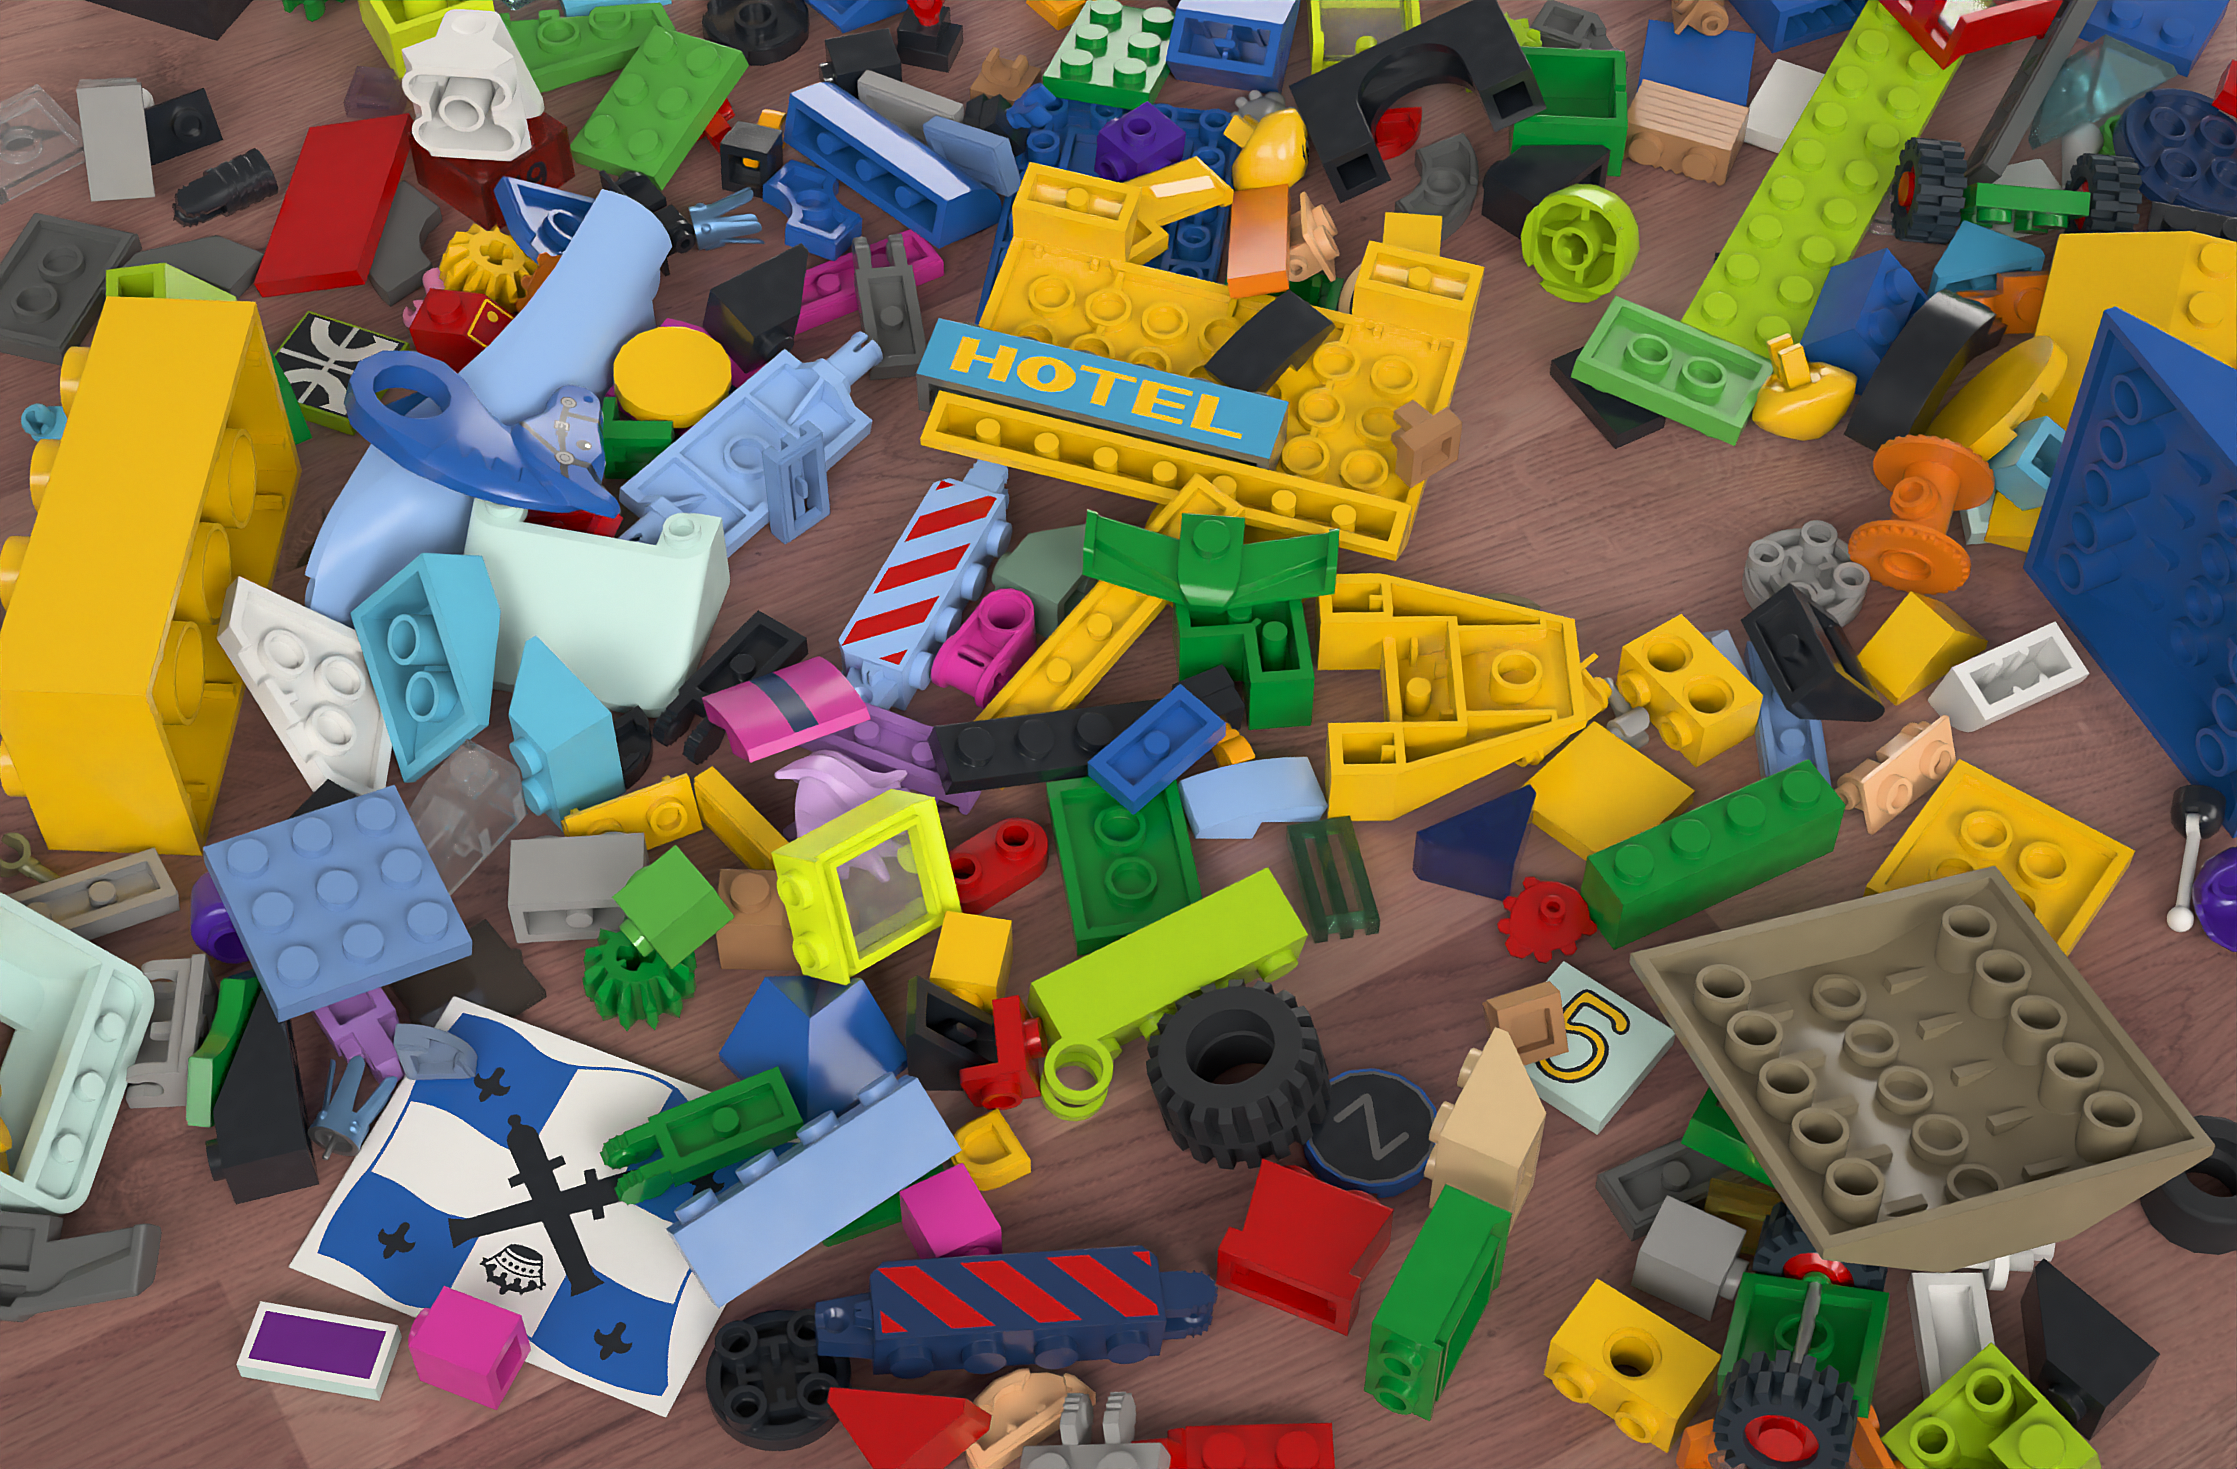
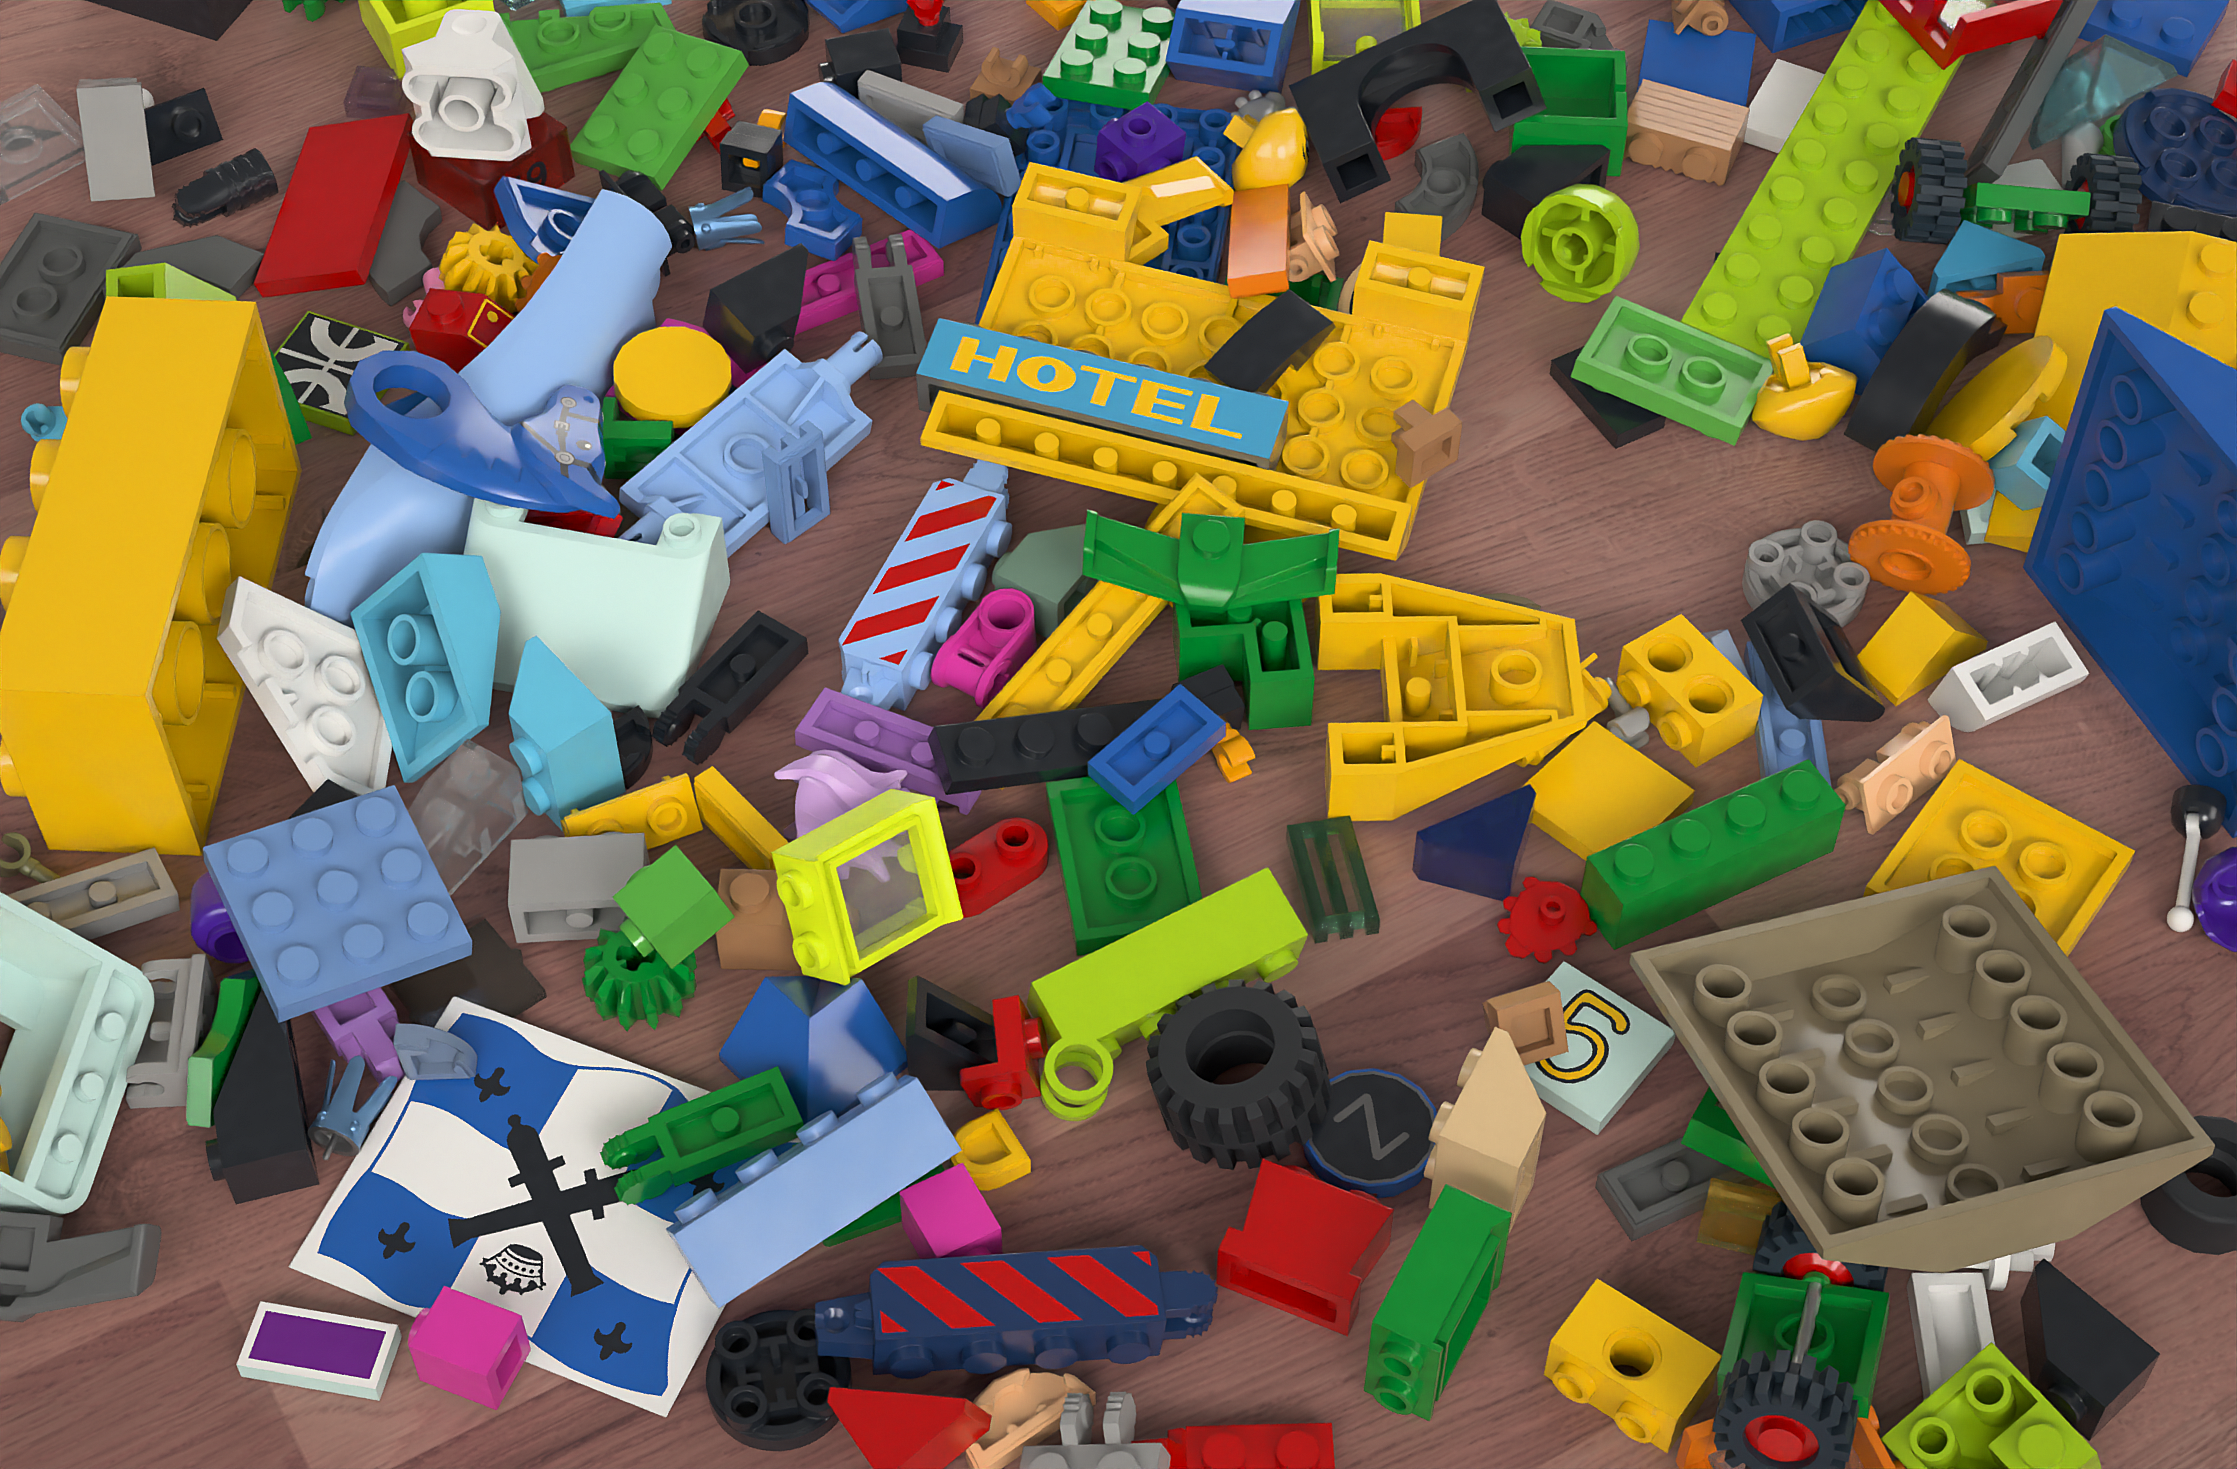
(785, 708): dark pink slope -> none
(974, 958): yellow brick -> none
(1241, 796): light blue slope -> none
(1690, 1259): light grey brick -> none

